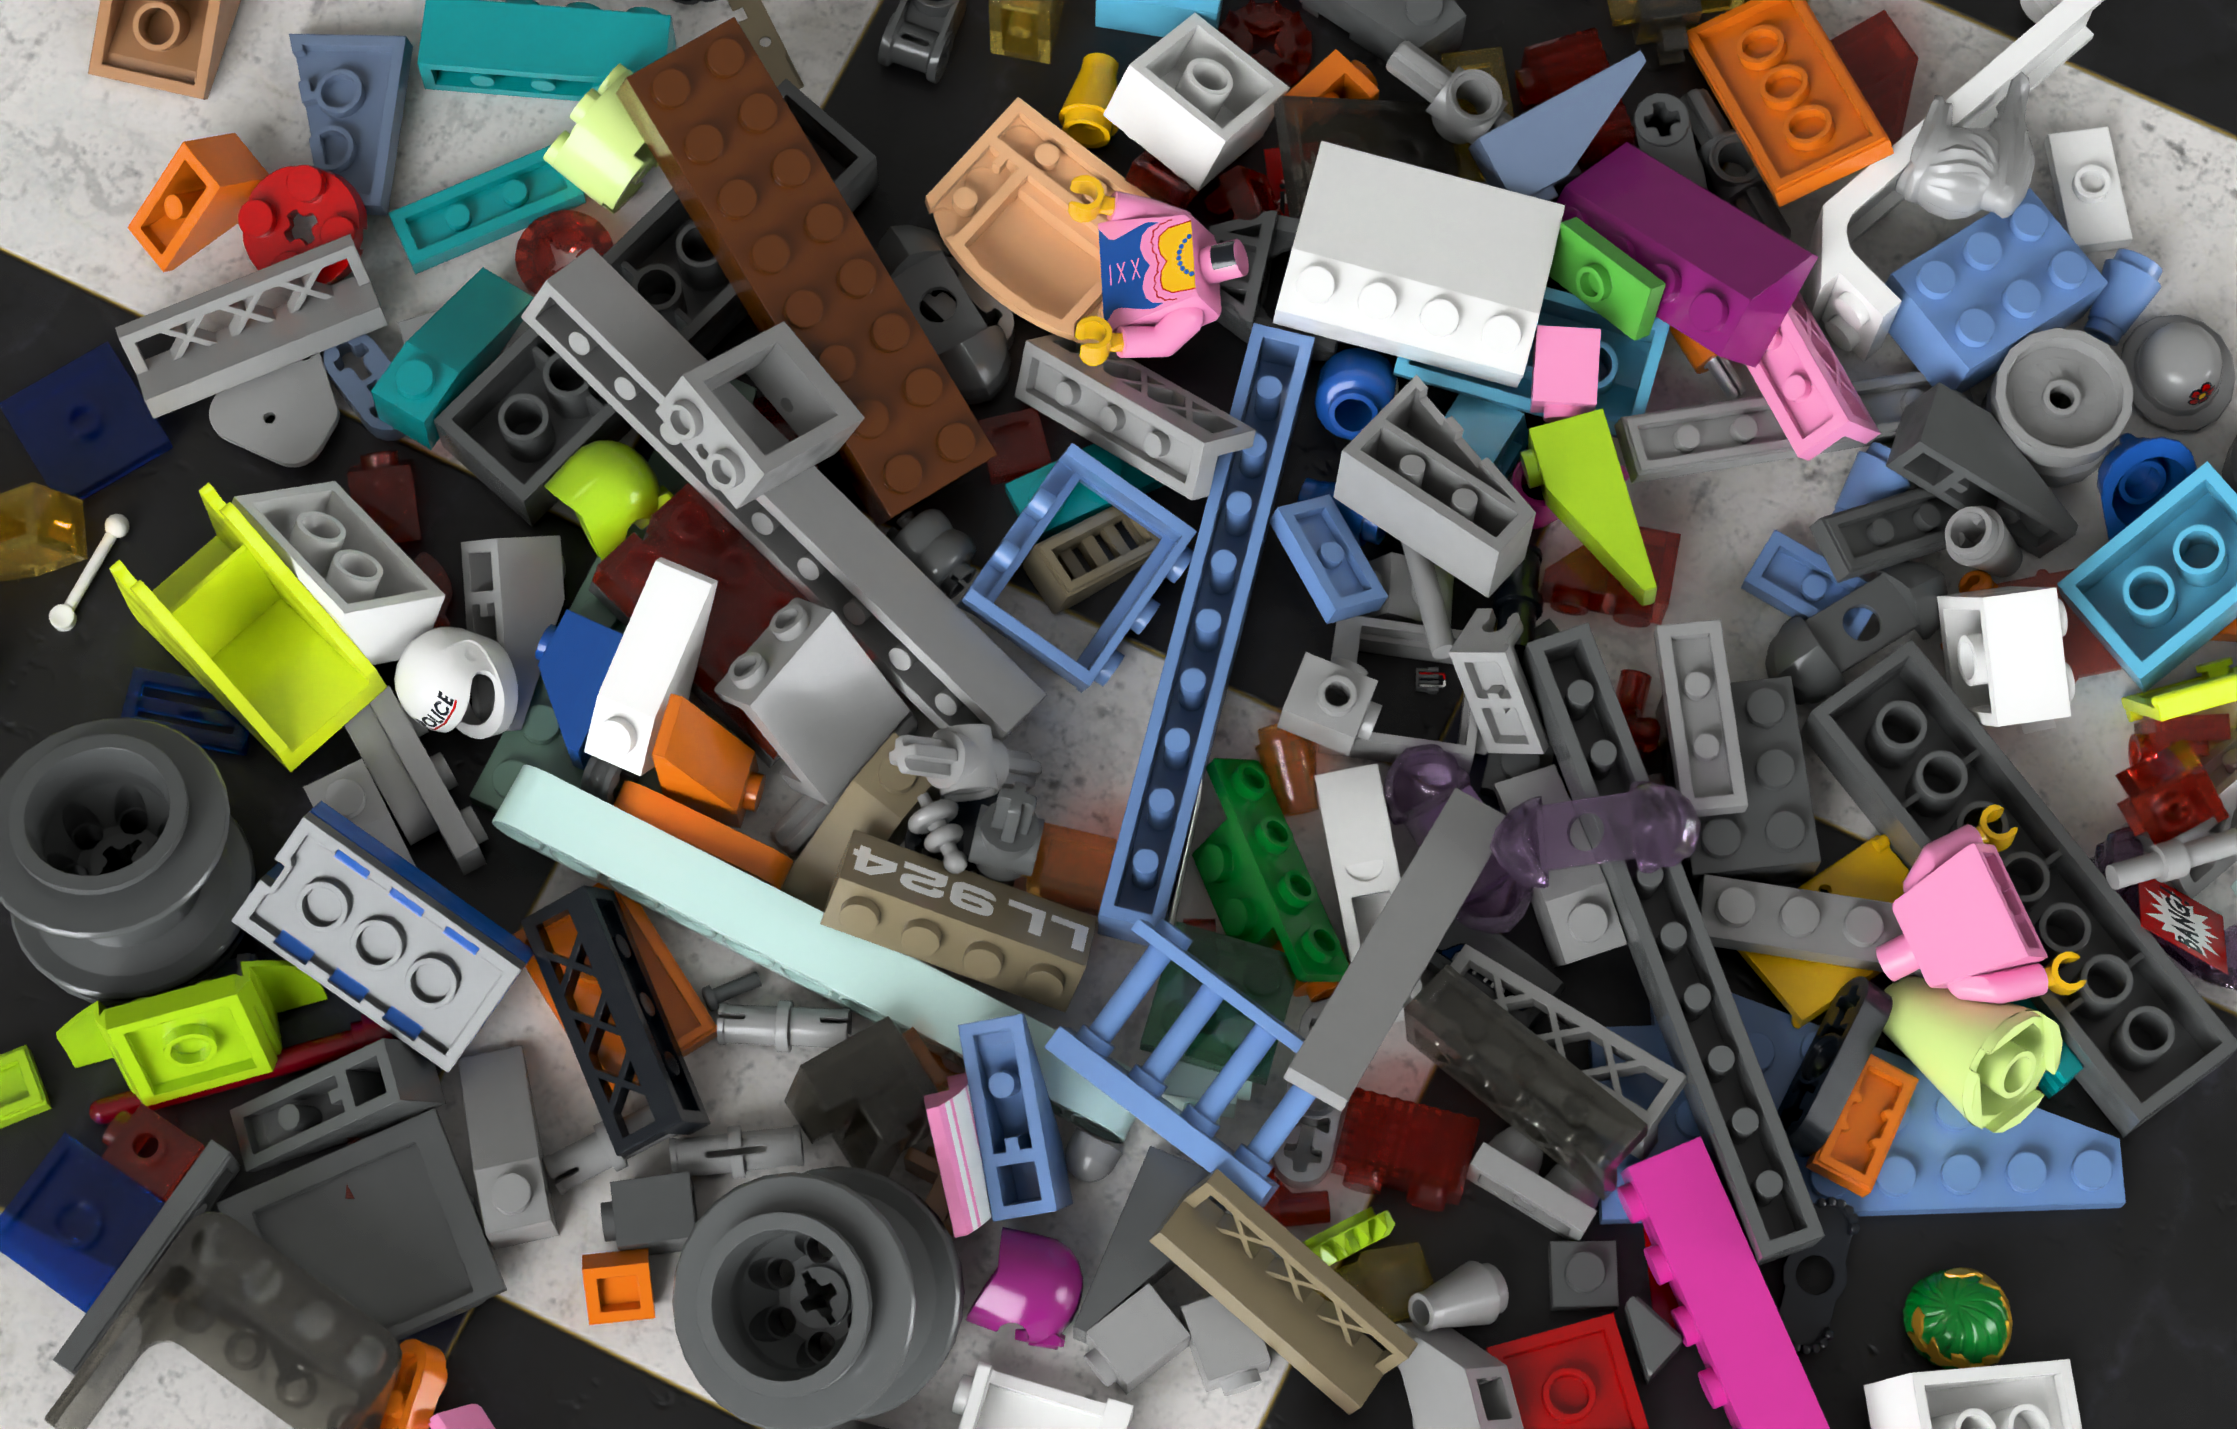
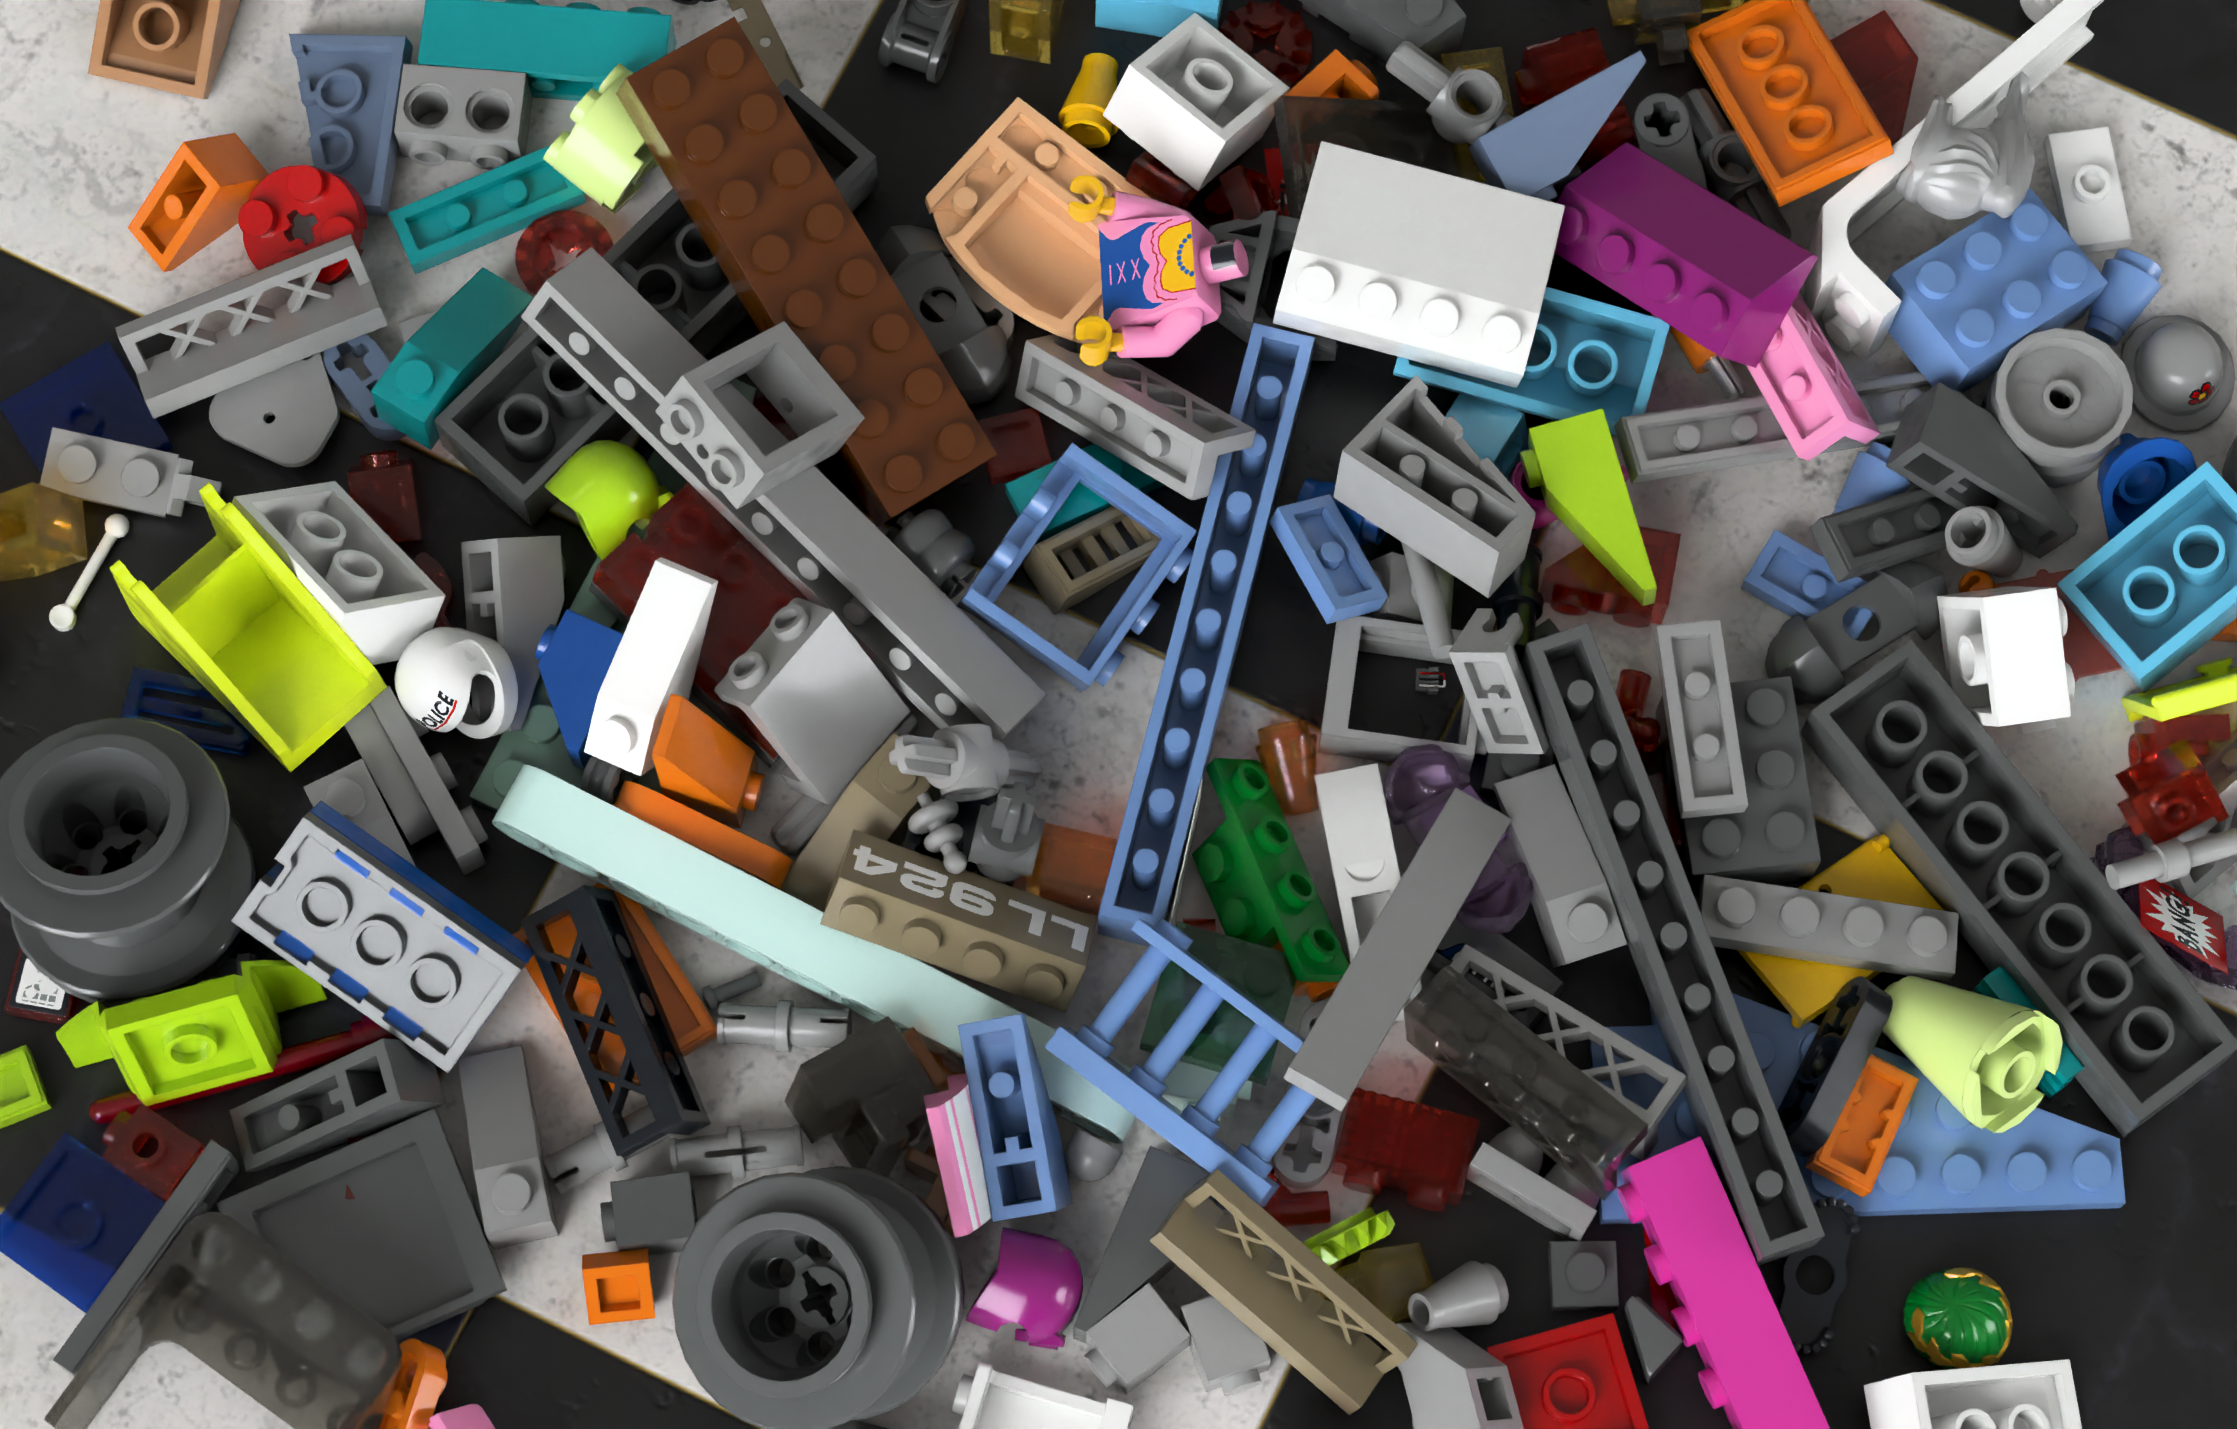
(36, 996): none -> tile
(121, 474): none -> light grey hinge
(467, 100): none -> light grey brick
(1331, 703): light grey brick -> none
(1353, 390): blue head -> none
(1565, 371): bright pink brick -> none
(1606, 278): bright green plate -> none
(1644, 824): clear purple piece -> none
(1969, 923): bright pink torso -> none

